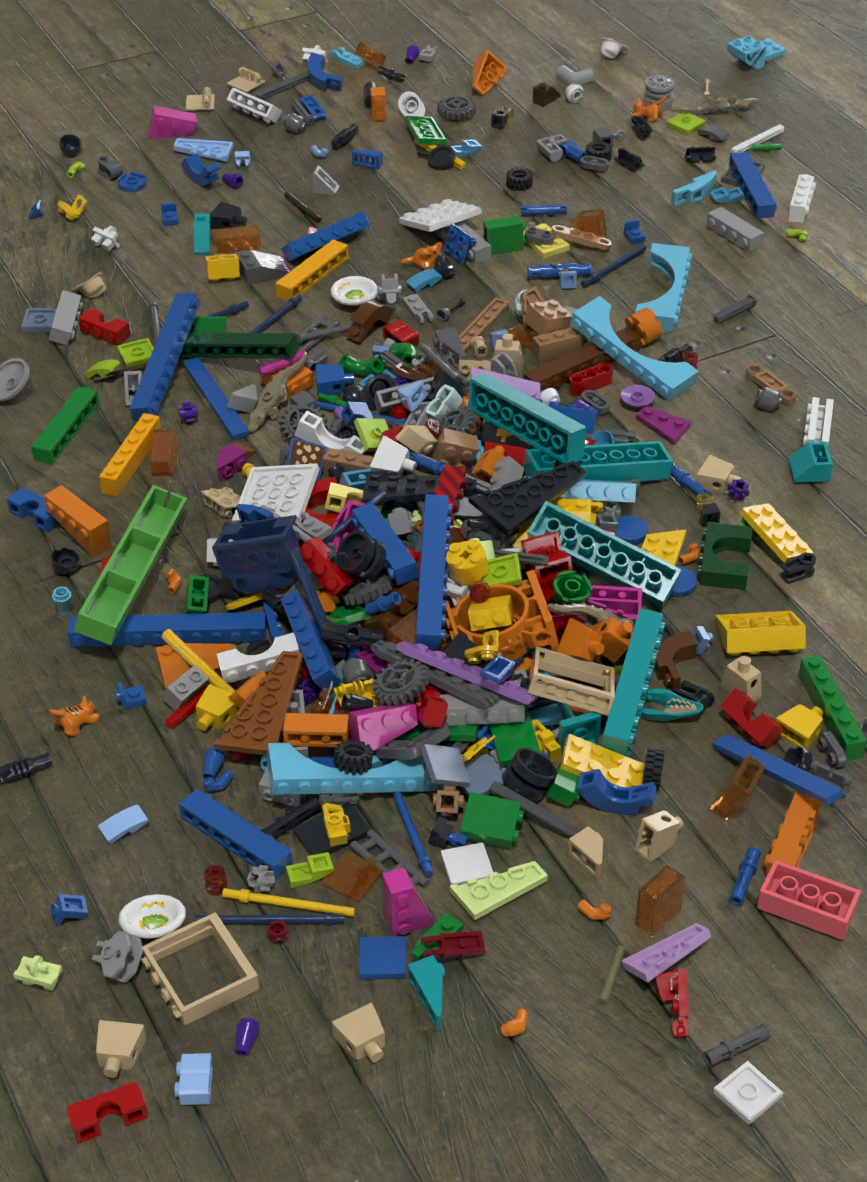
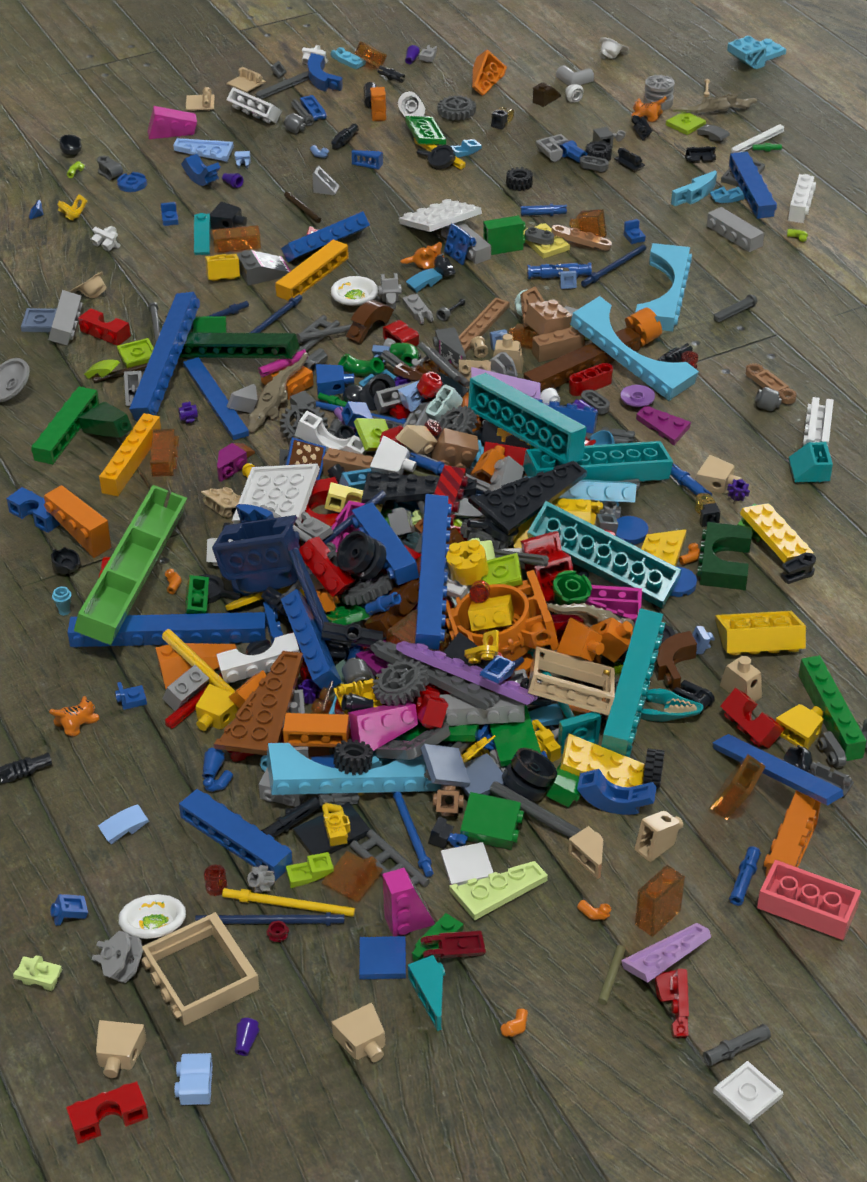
(105, 421): none -> dark green slope
(429, 385): none -> red head

